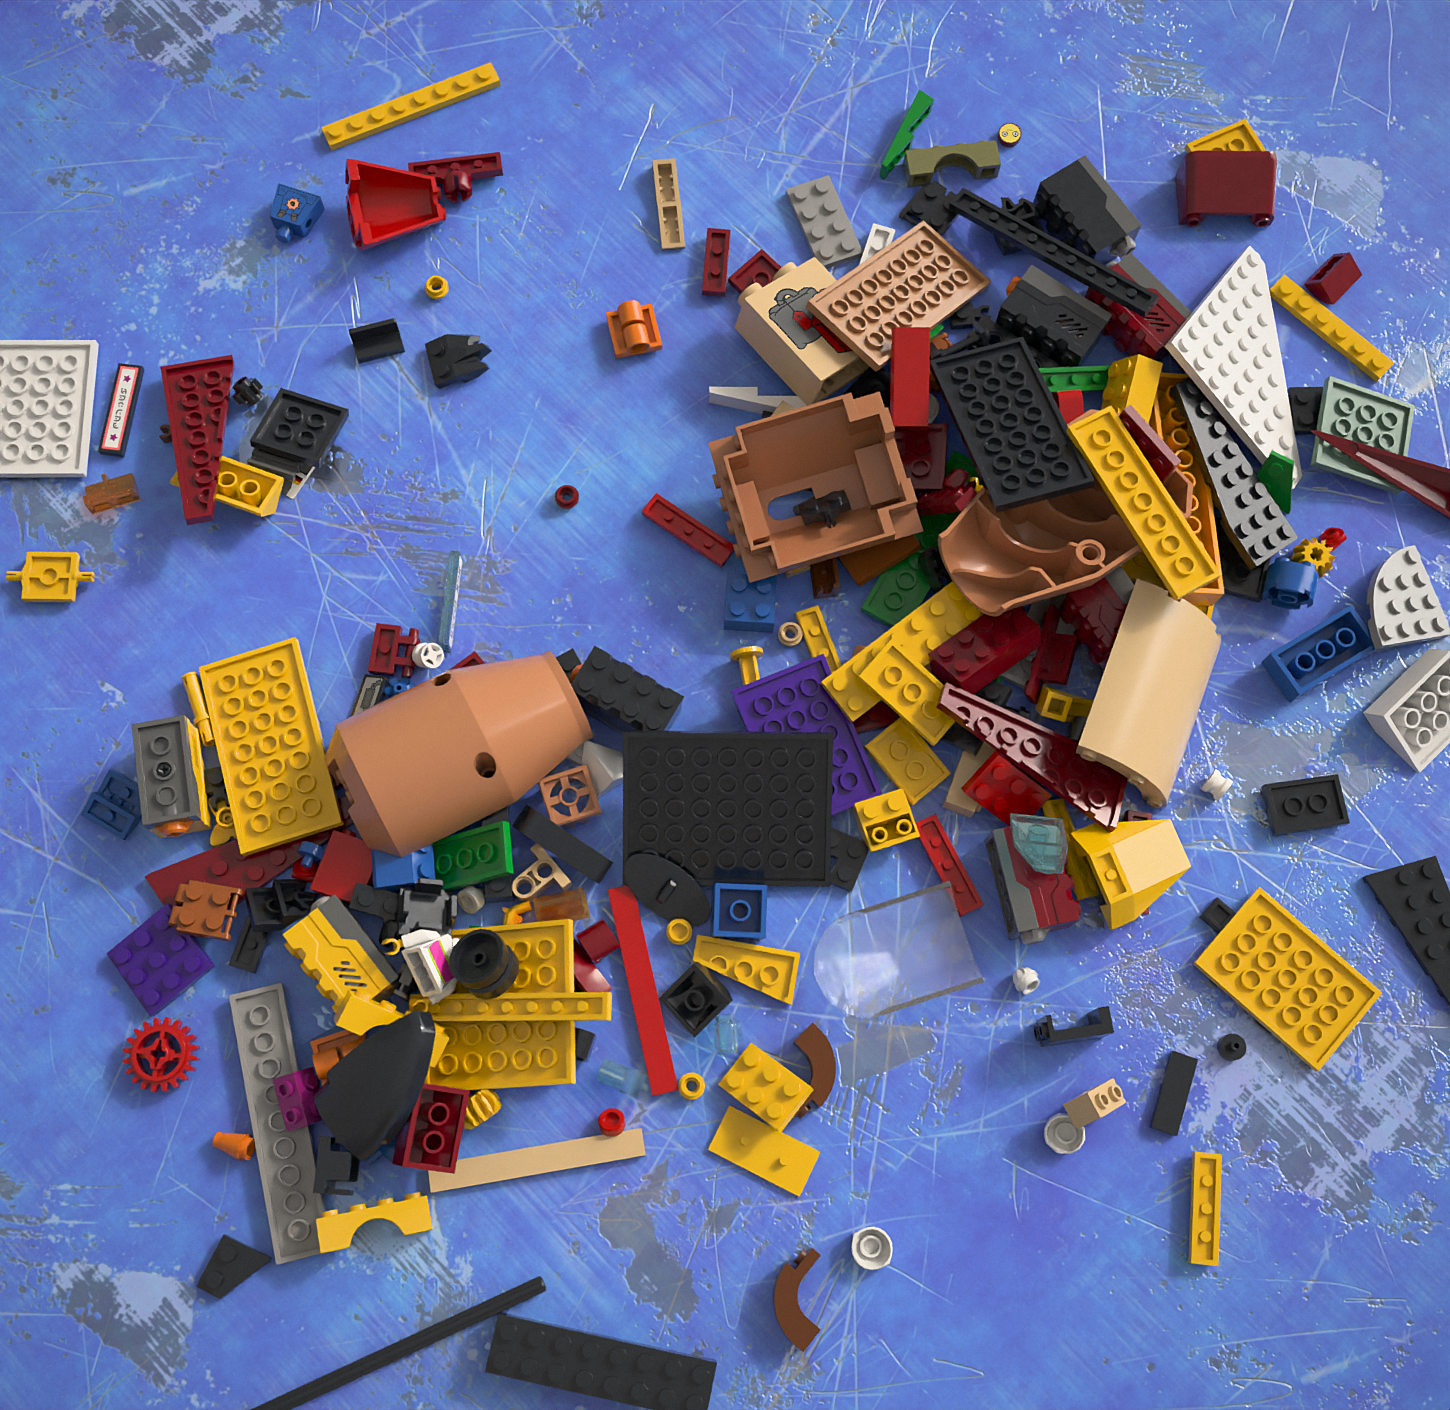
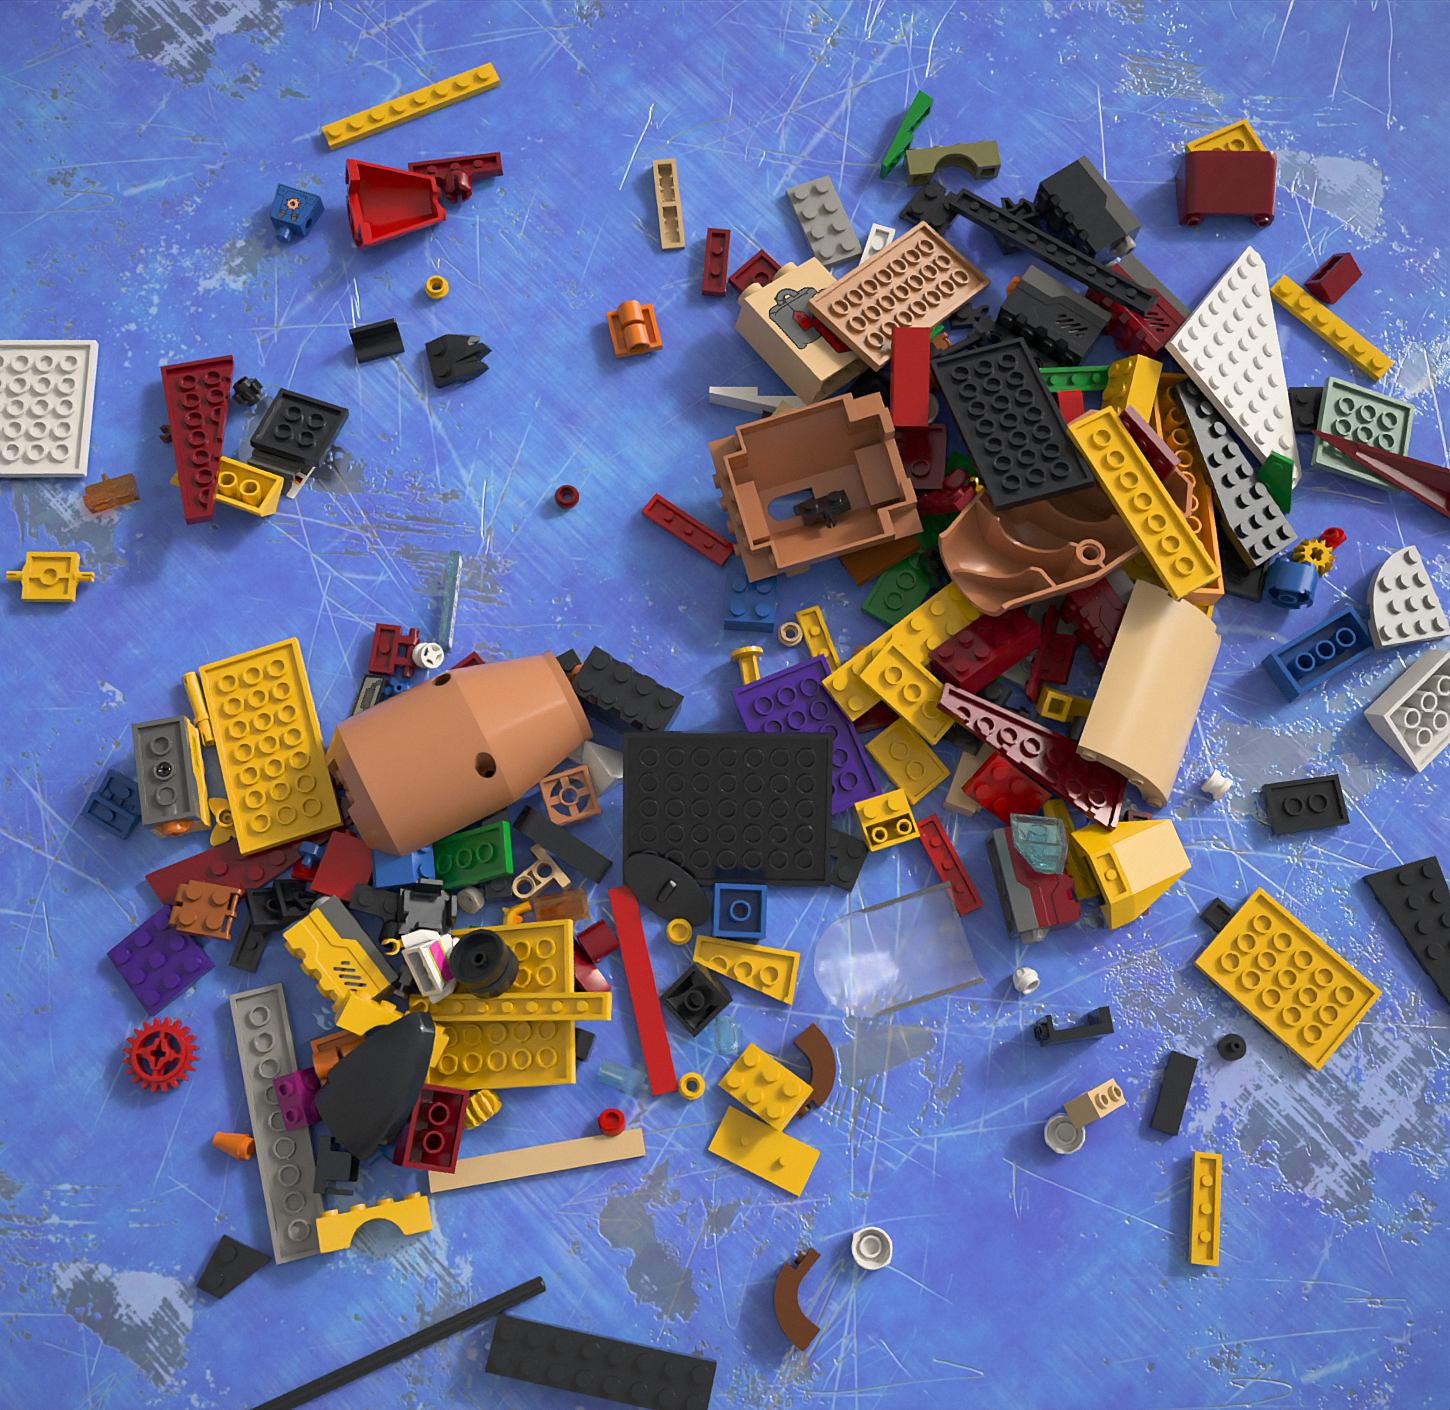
(121, 410): tile -> none
(215, 787): black plate -> none
(825, 579): reddish brown hinge -> none
(1009, 135): tile -> none

